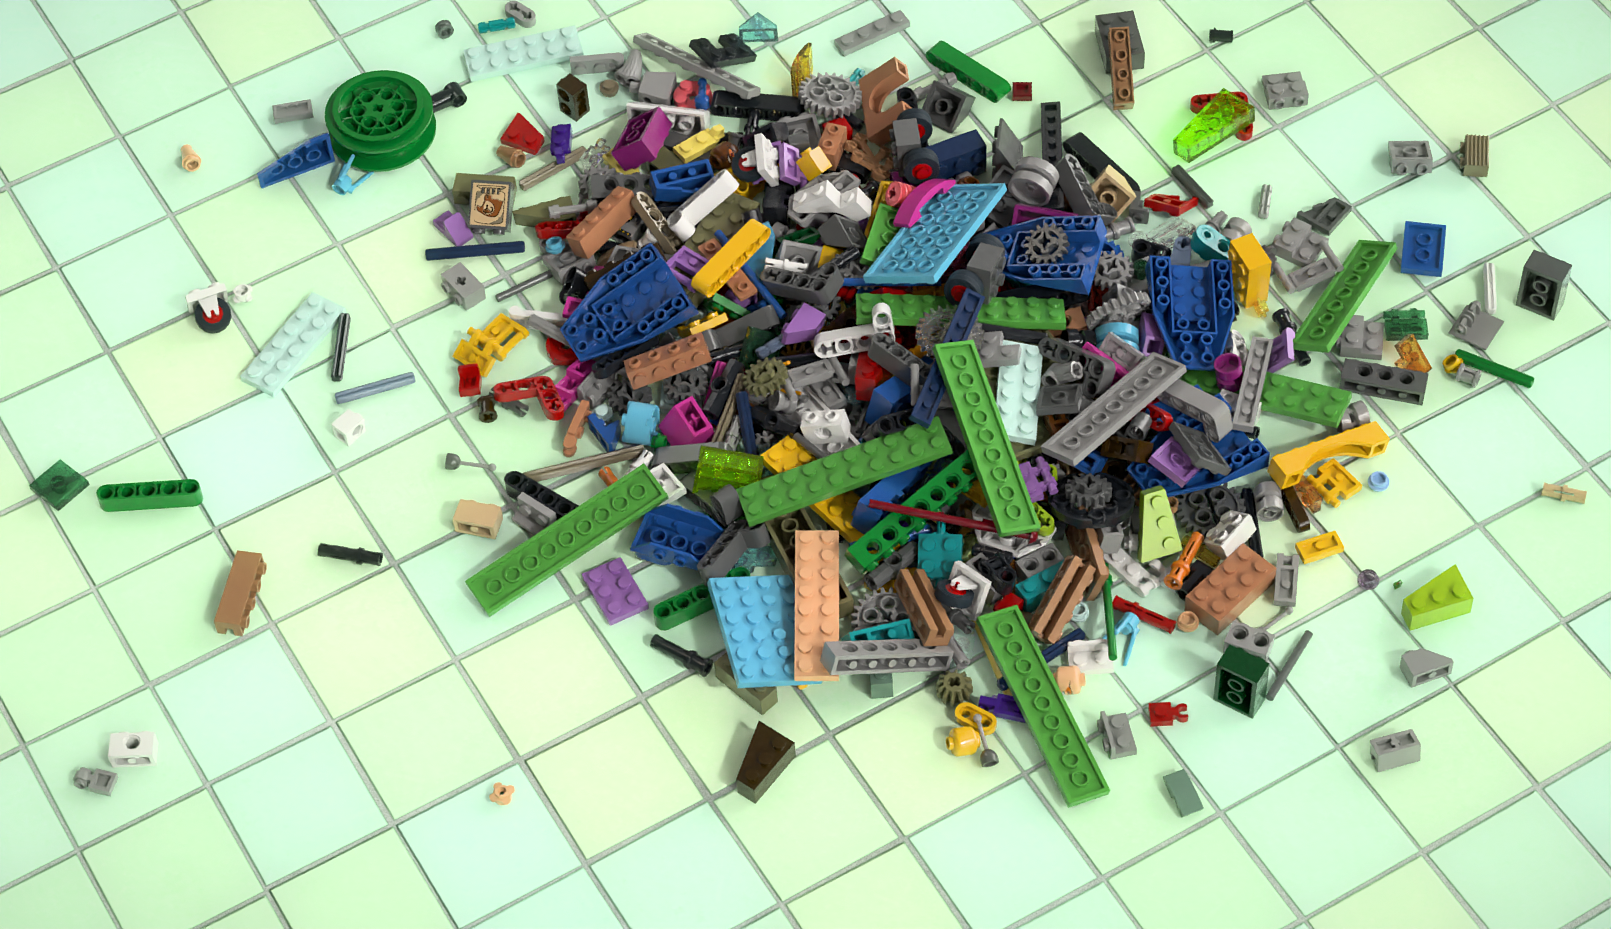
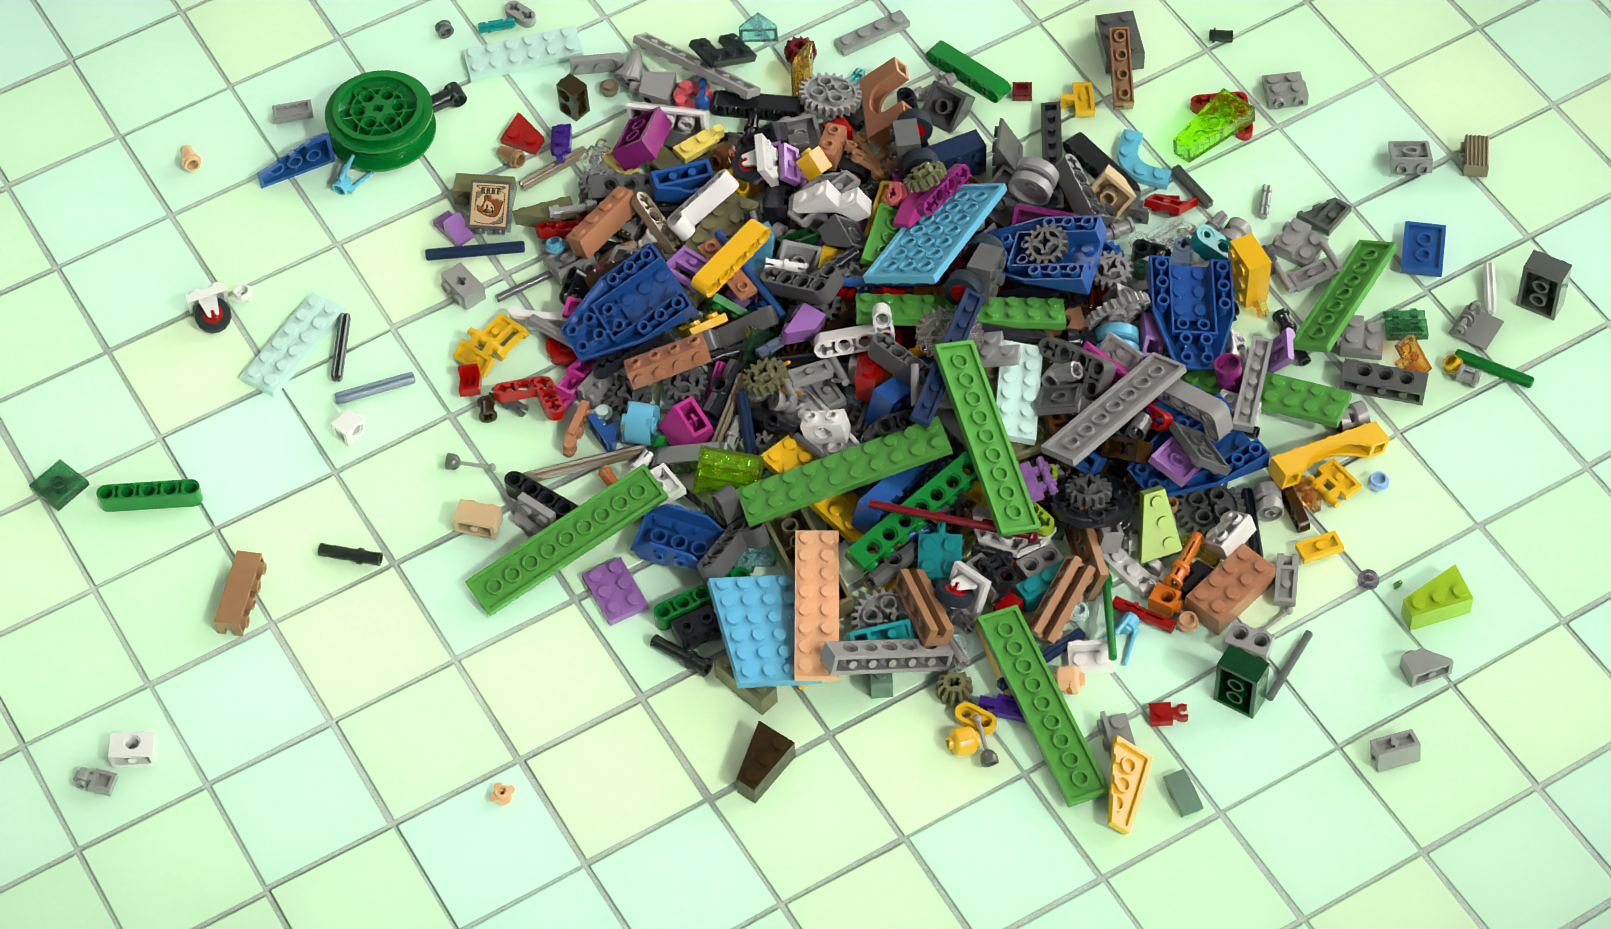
(696, 628): none -> black brick
(795, 45): none -> dark red gear
(925, 176): none -> olive gear
(928, 204): none -> magenta beam
(1081, 98): none -> yellow plate
(1127, 781): none -> yellow wing
(1135, 167): none -> medium azure plate
(1165, 593): none -> orange brick
(1579, 495): tan pin -> none

